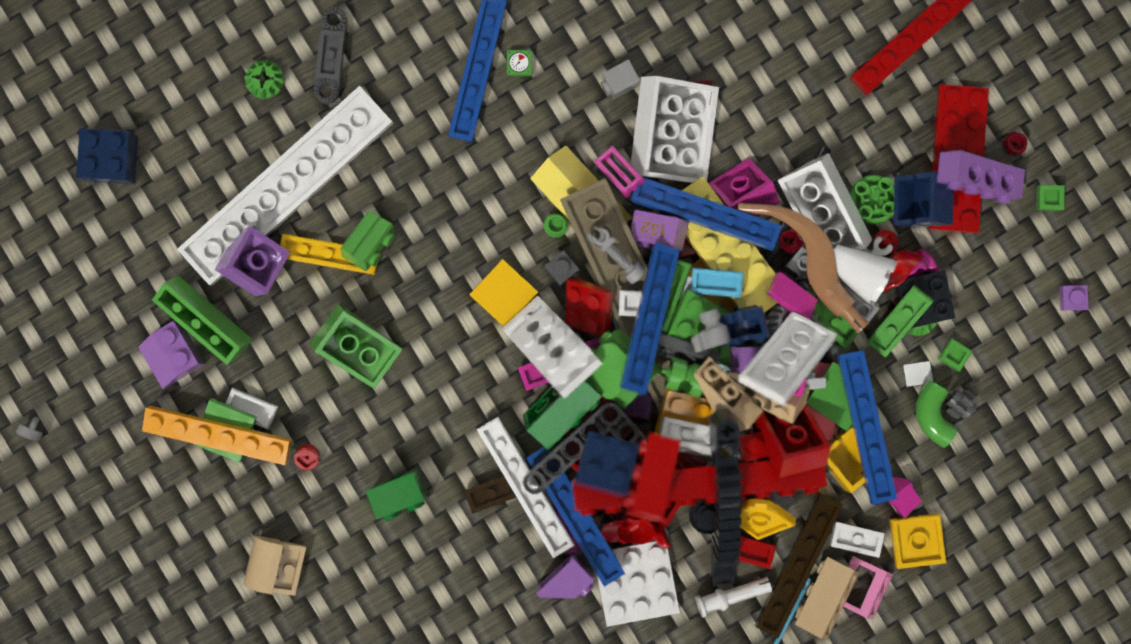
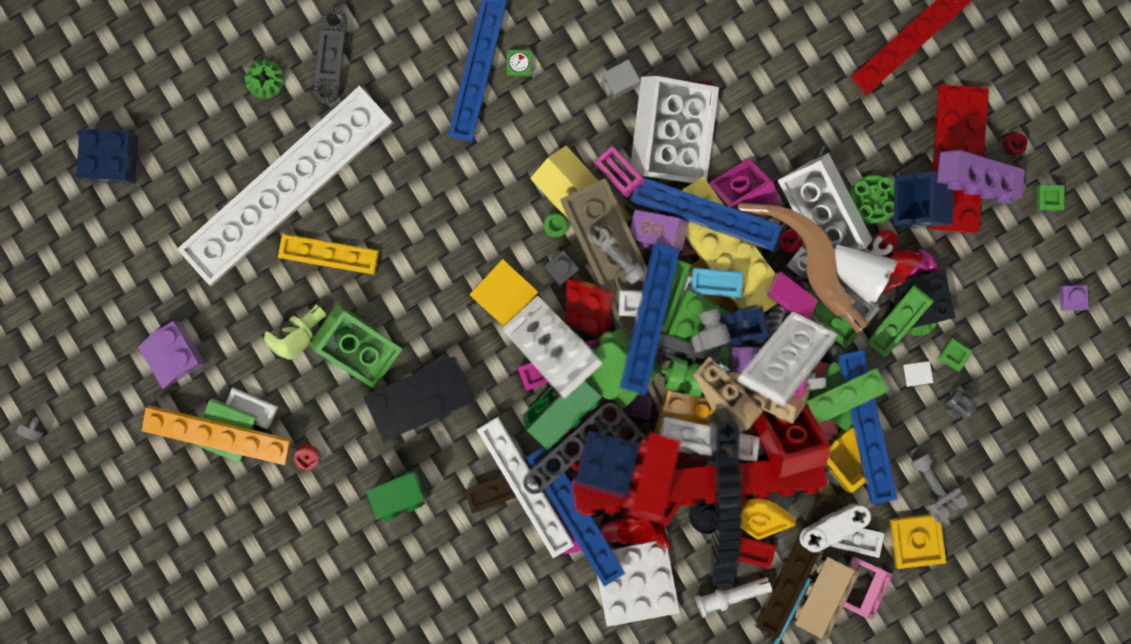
(202, 320): bright green brick -> none
(252, 261): medium lavender slope -> none
(274, 566): tan brick -> none
(297, 336): none -> yellowish green piece
(368, 241): bright green brick -> none
(419, 398): none -> black brick
(567, 580): medium lavender slope -> none
(752, 447): red plate -> none
(834, 527): none -> white piece
(847, 396): none -> bright green plate
(906, 495): dark pink tile -> none
(930, 417): bright green cylinder -> none
(955, 498): none -> light grey bar

